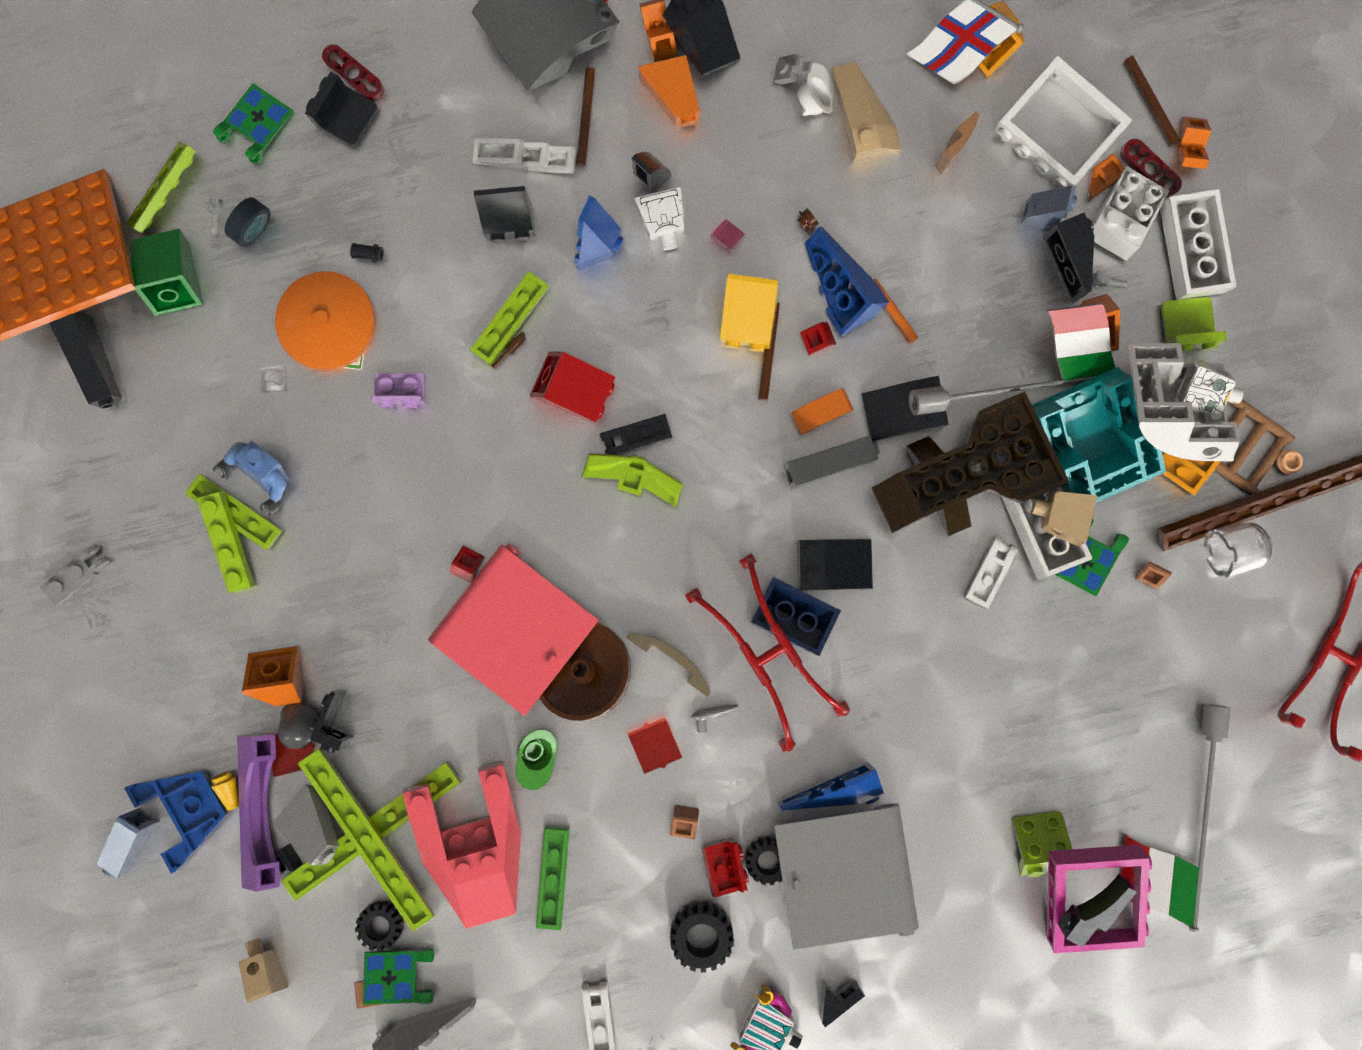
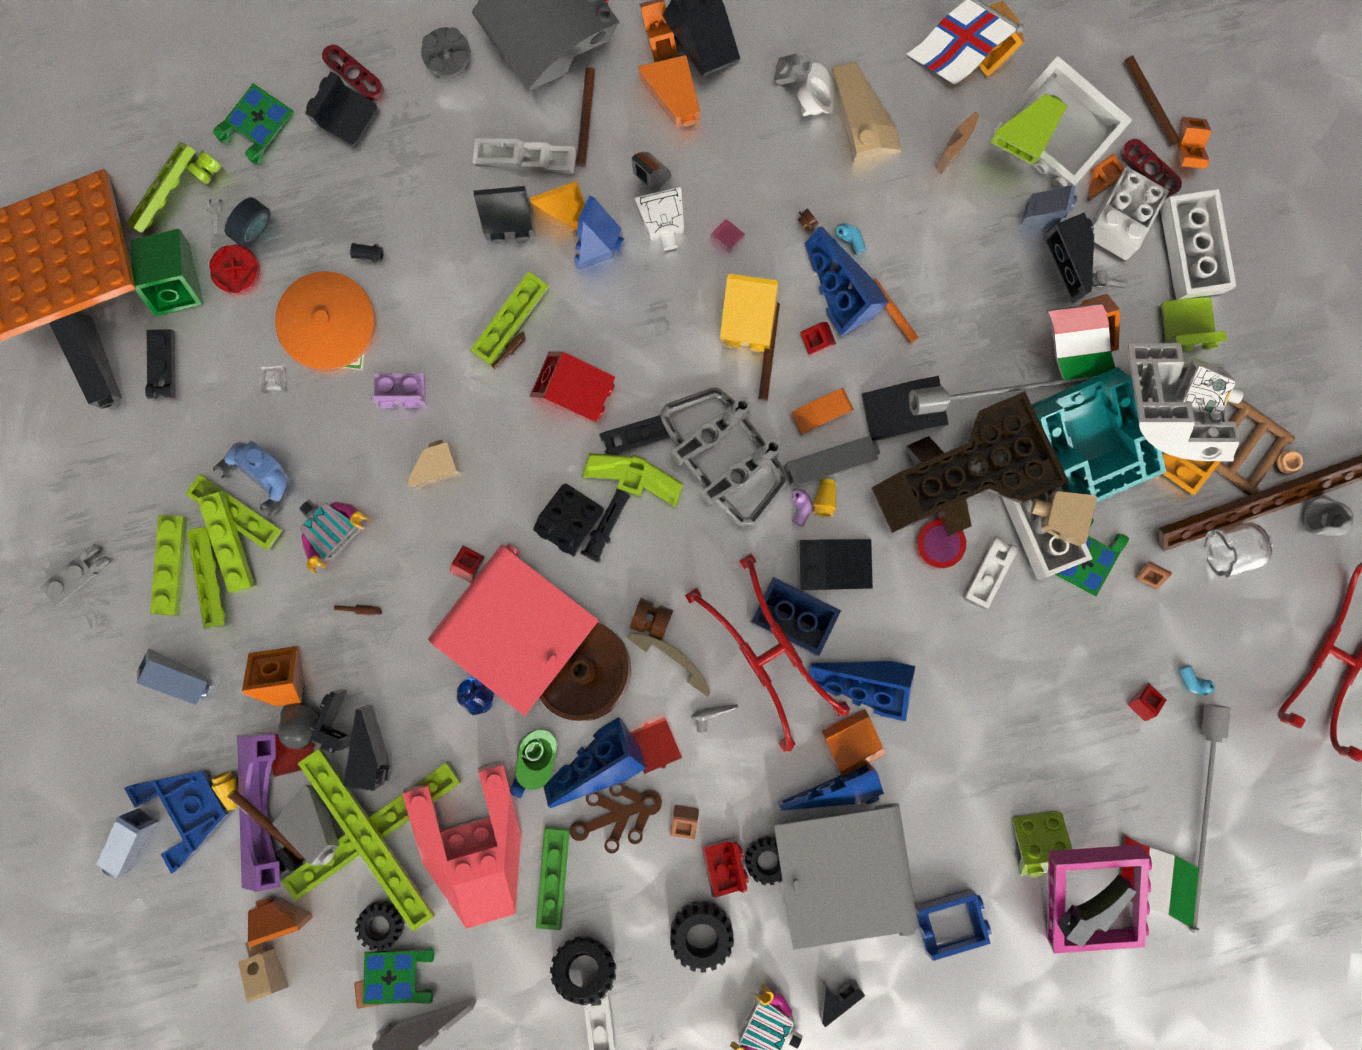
(160, 363): none -> black plate
(168, 565): none -> lime plate
(171, 678): none -> sand blue slope
(205, 578): none -> lime plate
(210, 165): none -> lime wheel
(234, 269): none -> red tile
(262, 820): none -> reddish brown bar
(274, 919): none -> orange slope
(328, 530): none -> torso
(360, 609): none -> reddish brown piece
(367, 756): none -> black slope
(433, 464): none -> tan slope
(435, 43): none -> dark grey plate
(474, 696): none -> clear blue head
(516, 789): none -> blue hand
(560, 206): none -> light orange slope
(563, 961): none -> black tyre
(568, 519): none -> black bracket
(600, 536): none -> black pin
(603, 763): none -> blue wedge
(620, 814): none -> reddish brown plant
(659, 622): none -> reddish brown wheel
(718, 428): none -> light grey piece
(803, 506): none -> lavender arm
(825, 499): none -> yellow cone
(852, 235): none -> medium azure arm
(853, 742): none -> orange slope
(877, 684): none -> blue wedge
(937, 548): none -> tile
(980, 926): none -> blue window
(1031, 129): none -> lime slope
(1147, 702): none -> red slope
(1196, 684): none -> medium azure arm
(1338, 520): none -> light grey hair

